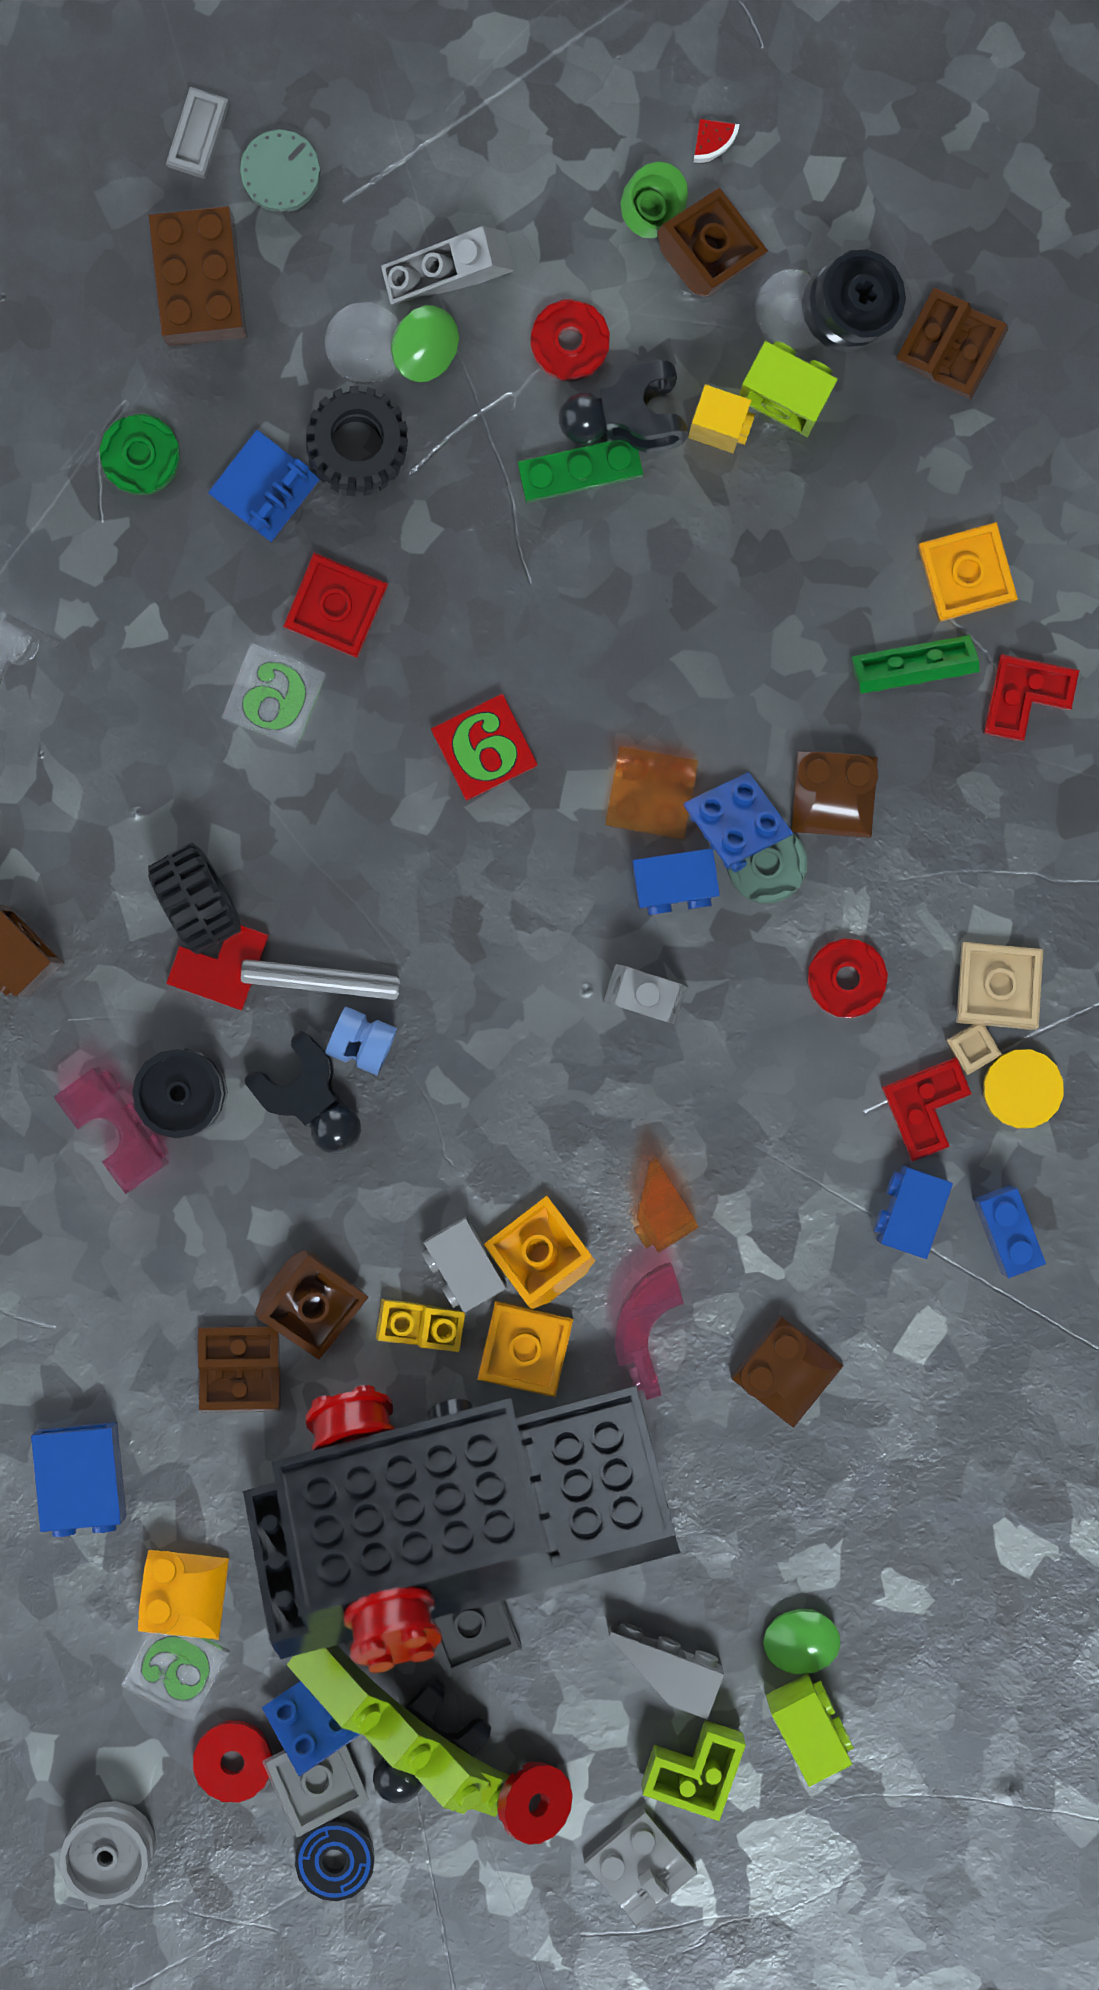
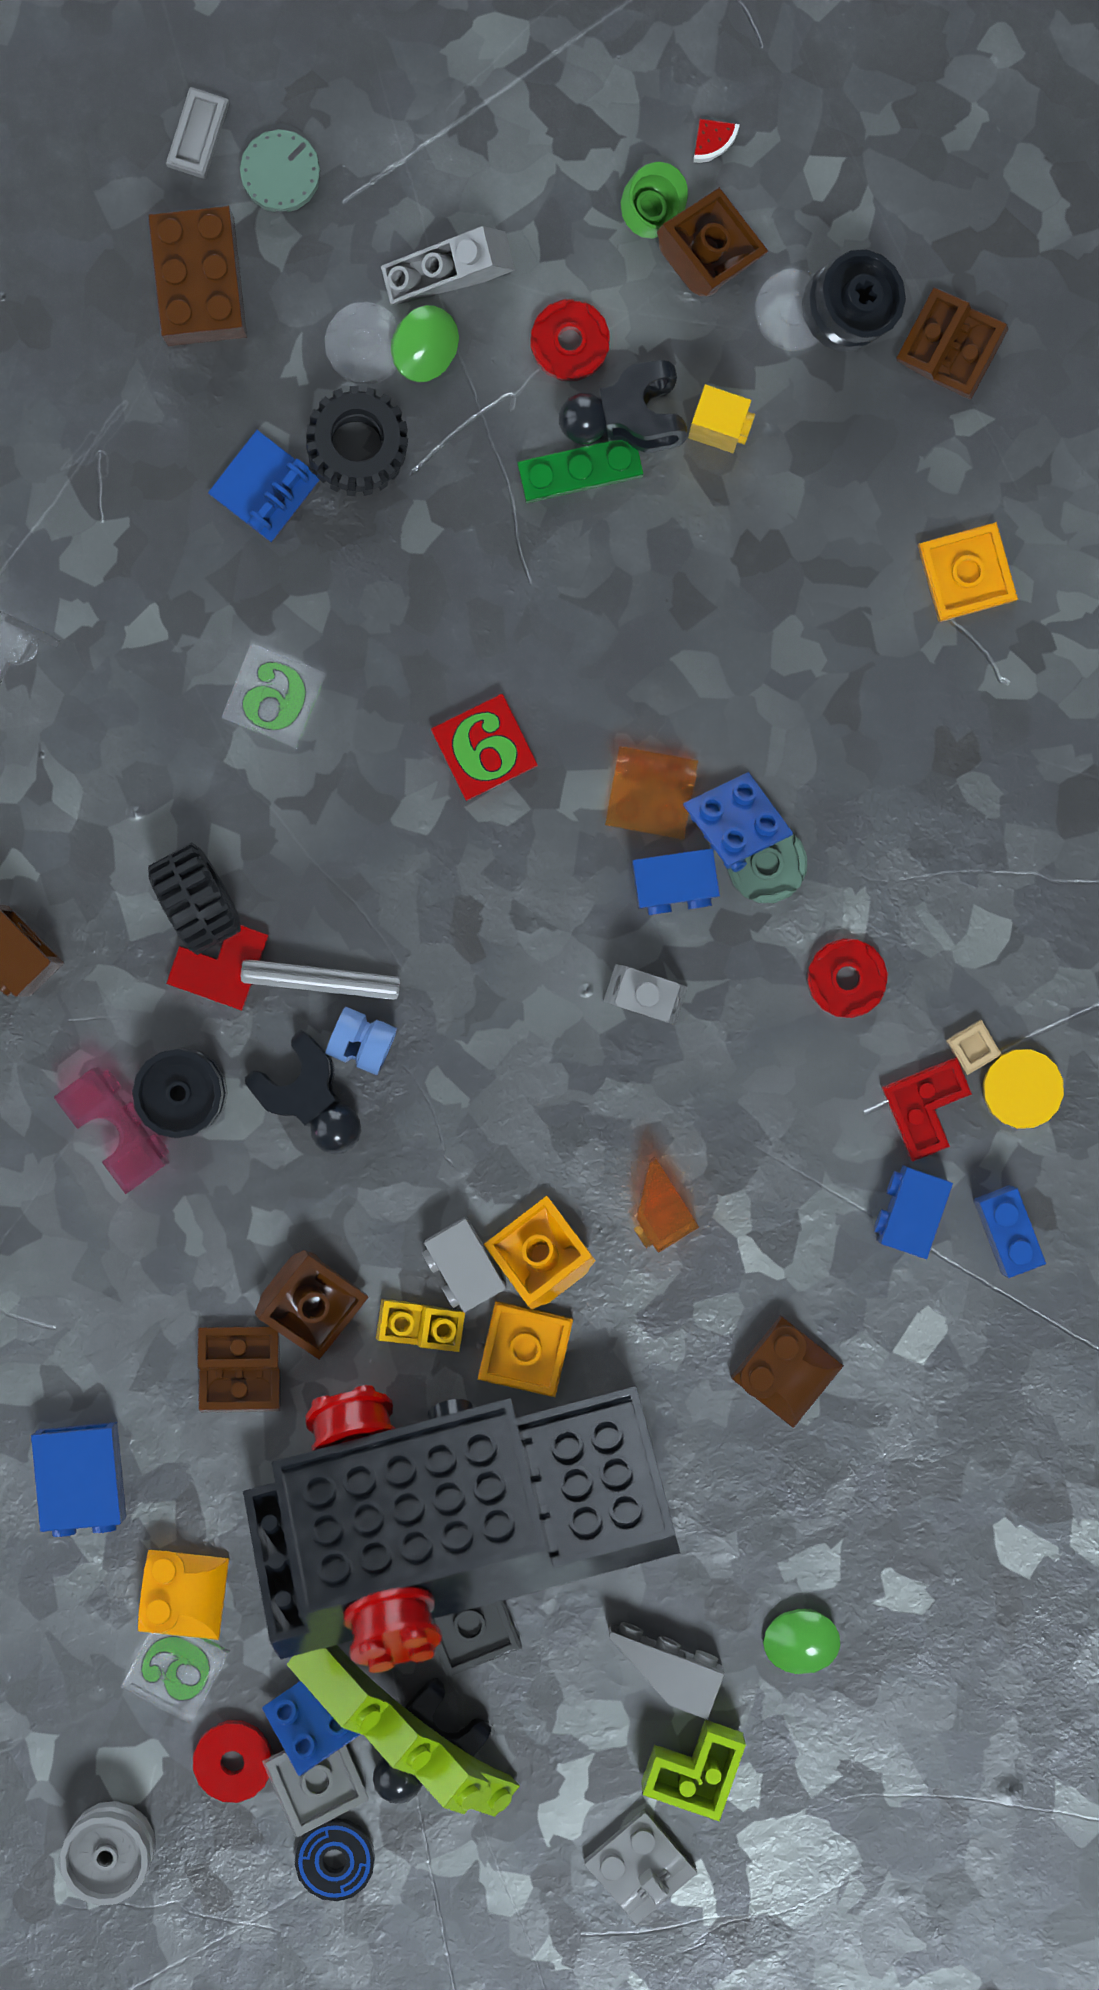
(139, 454): green tile -> none
(335, 605): red tile -> none
(552, 1811): red tile -> none
(639, 1311): clear pink arch -> none
(788, 387): lime brick -> none
(805, 1722): lime brick -> none
(834, 794): reddish brown slope -> none
(915, 664): green plate -> none
(999, 986): tan tile -> none
(1017, 686): red tile -> none

